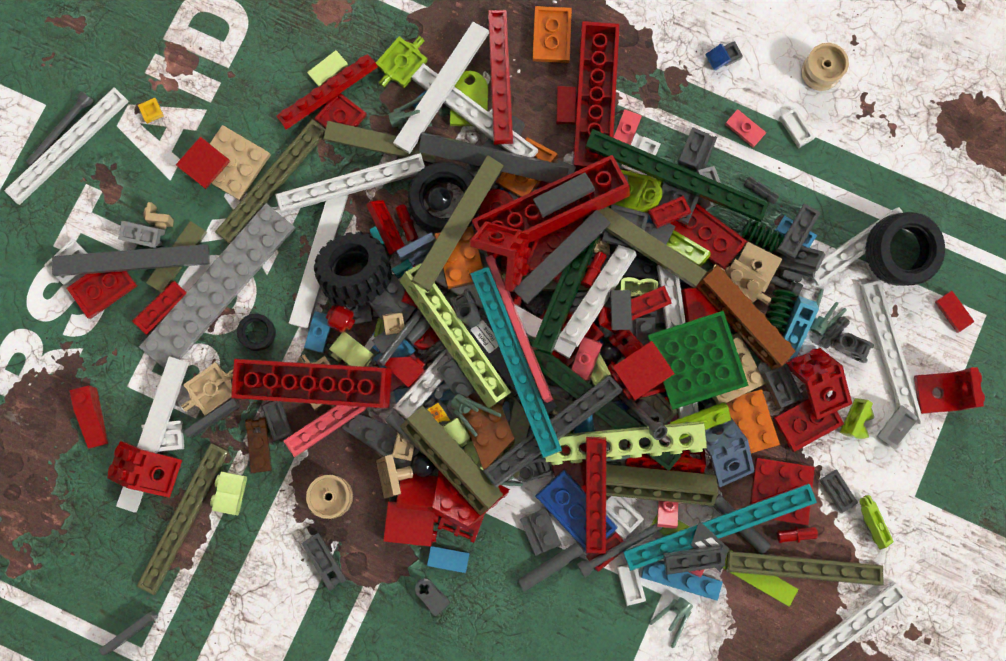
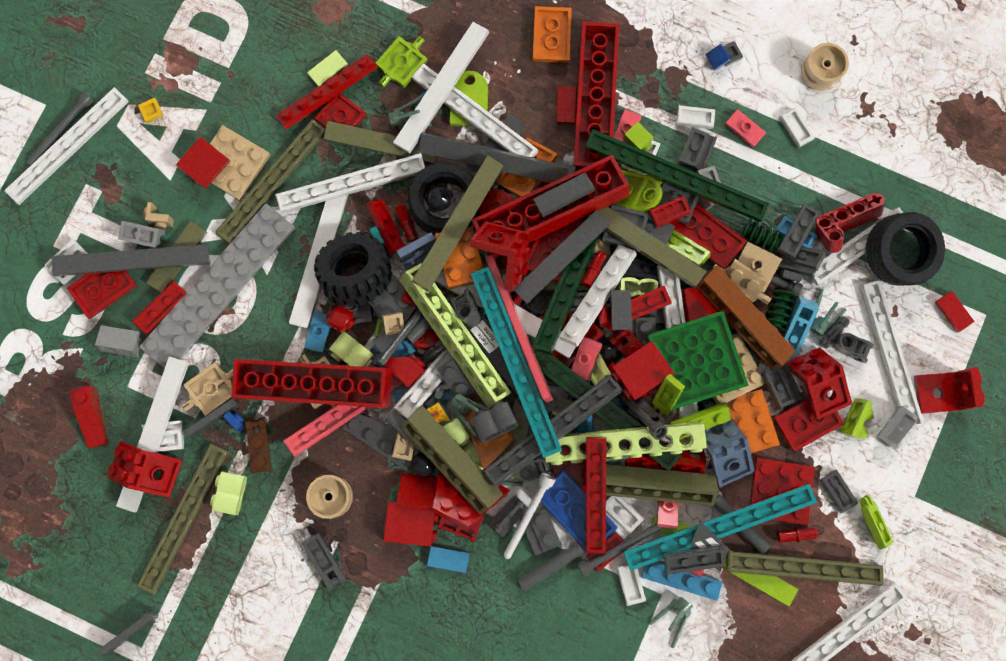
(118, 341): none -> light grey hinge
(235, 420): none -> blue plate
(256, 346): black tyre -> none
(277, 420): dark grey tile -> none
(390, 475): tan tile -> none
(400, 269): teal tile -> none
(434, 599): dark grey piece -> none
(494, 421): none -> dark grey brick
(500, 77): red tile -> none
(508, 516): none -> dark grey hinge
(545, 482): none -> white piece
(638, 137): none -> lime brick
(667, 395): none -> lime hinge
(695, 117): none -> white tile
(761, 189): dark grey axle -> none
(833, 224): none -> red beam

